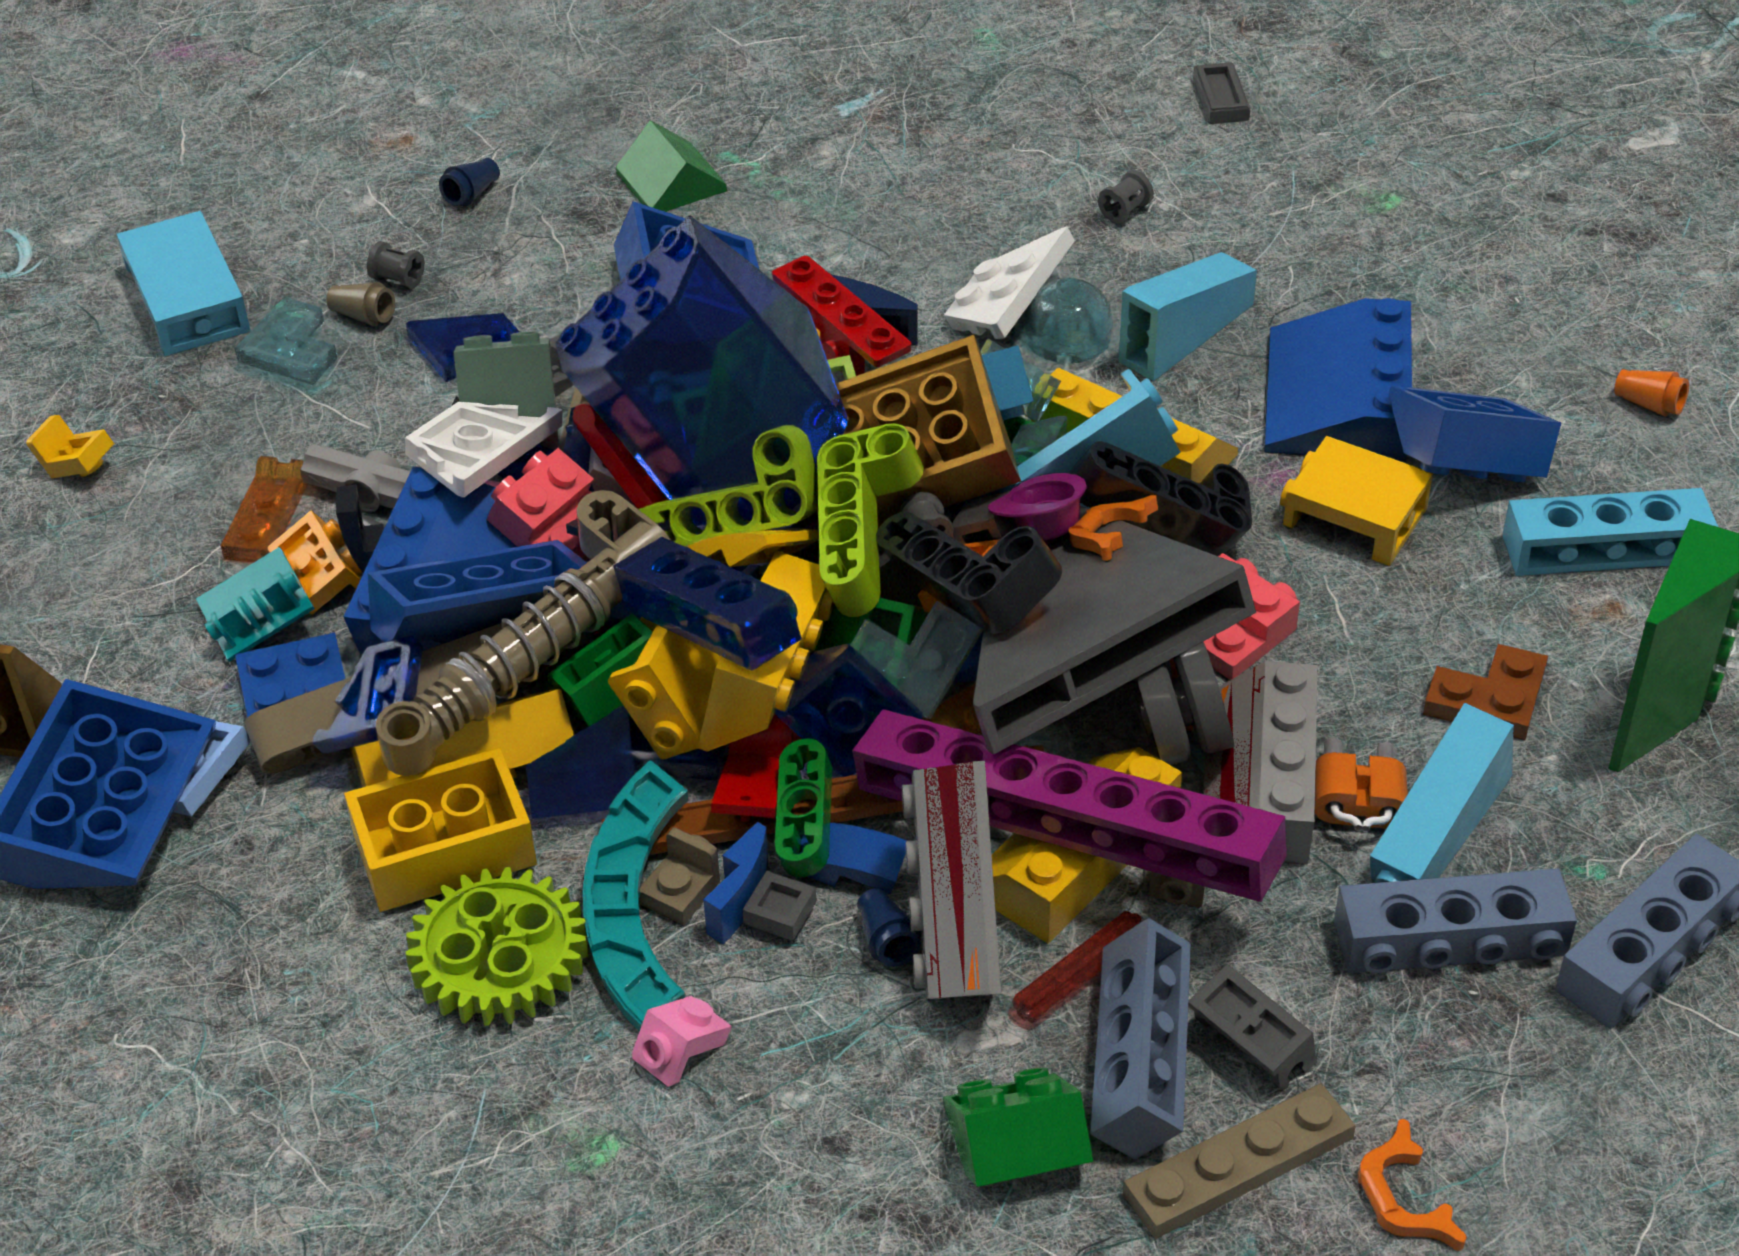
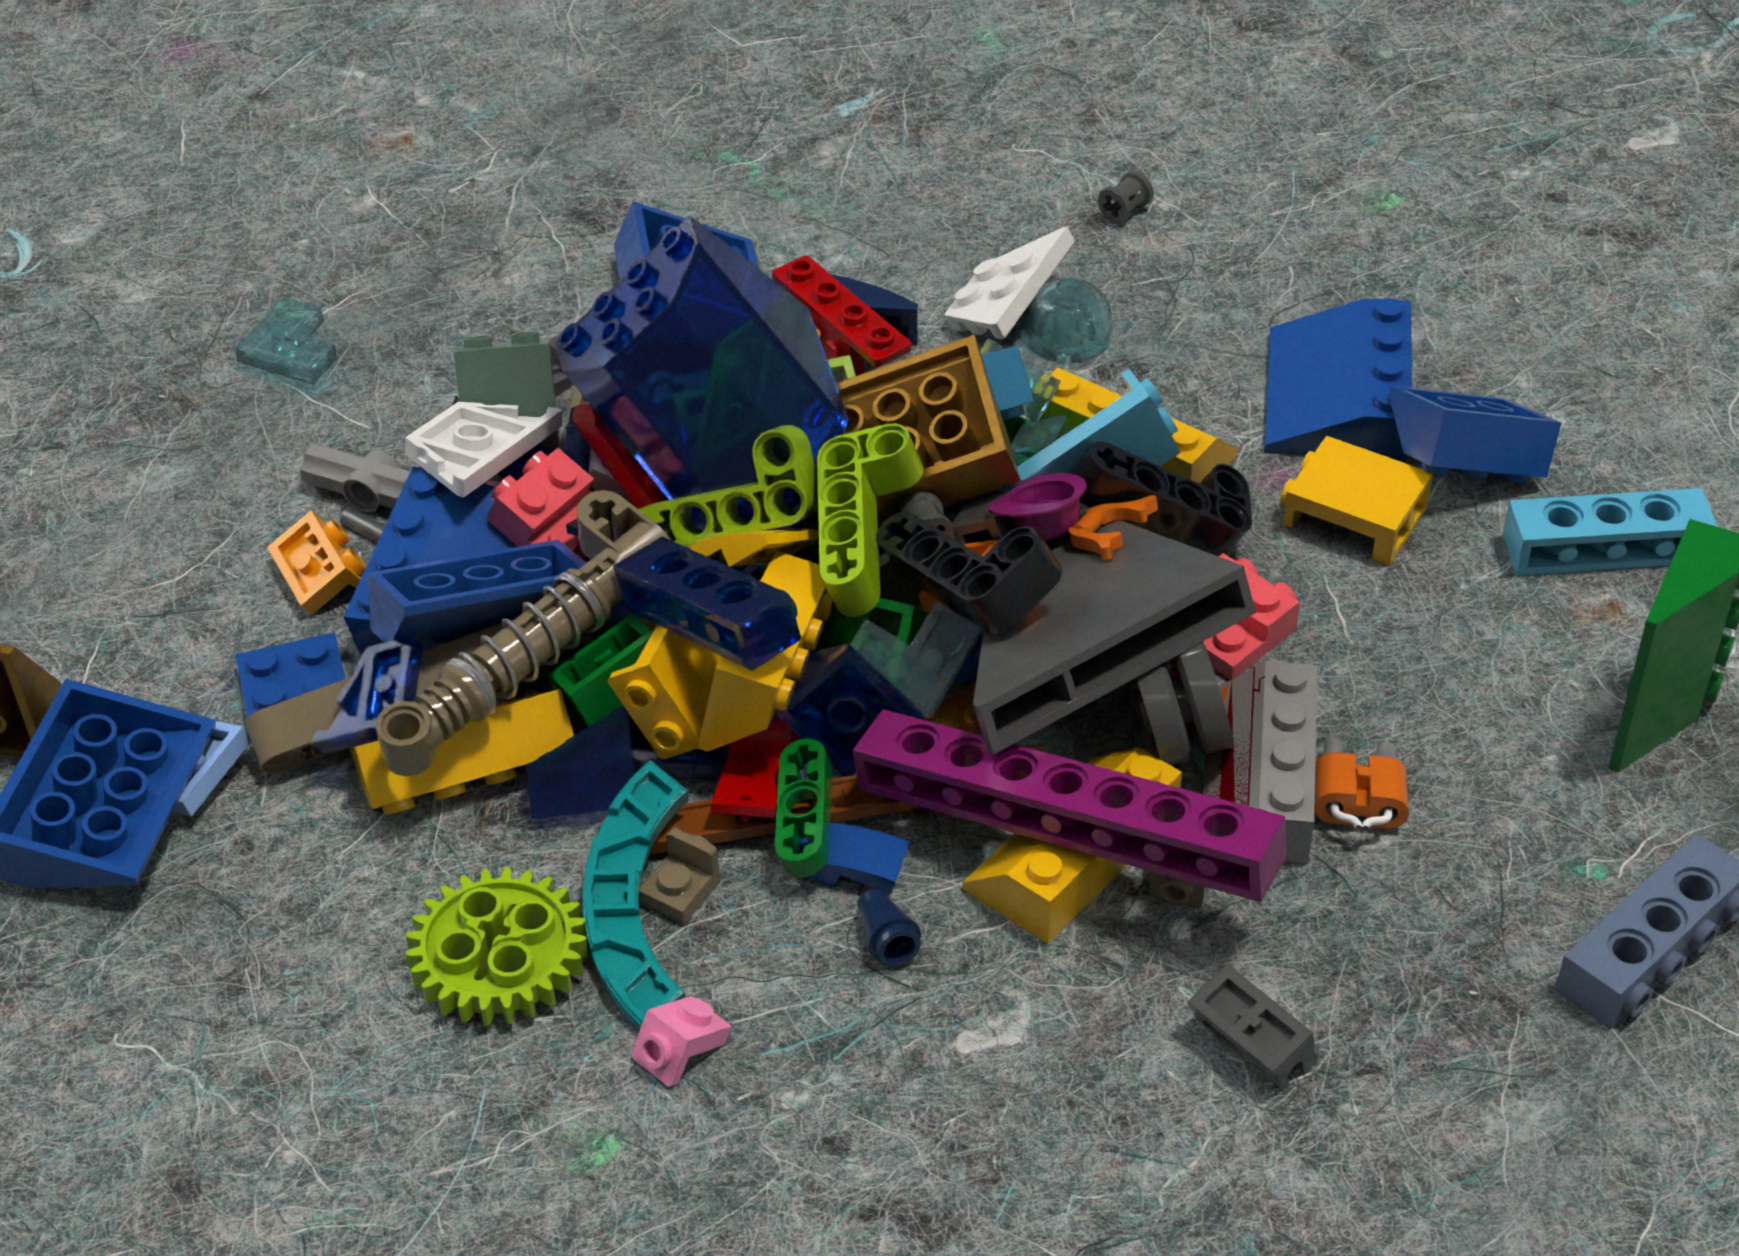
(68, 453): yellow bracket -> none
(184, 282): medium azure panel -> none
(254, 604): teal hinge -> none
(264, 509): clear orange plate -> none
(358, 538): black slope -> none
(364, 302): dark tan cone -> none
(395, 265): dark grey bush -> none
(439, 827): yellow brick -> none
(440, 336): clear blue wing -> none
(467, 181): dark blue cone -> none
(667, 170): slope -> none
(743, 869): blue slope -> none
(779, 905): dark grey plate -> none
(953, 880): light grey slope -> none
(1018, 1126): green slope -> none
(1071, 971): clear red axle -> none
(1141, 1040): sand blue brick -> none
(1181, 311): medium azure slope -> none
(1221, 93): dark grey tile -> none
(1238, 1160): dark tan plate -> none
(1390, 1215): orange helmet -> none
(1446, 799): medium azure slope -> none
(1454, 920): sand blue brick -> none
(1506, 693): dark orange plate -> none
(1654, 390): orange cone -> none

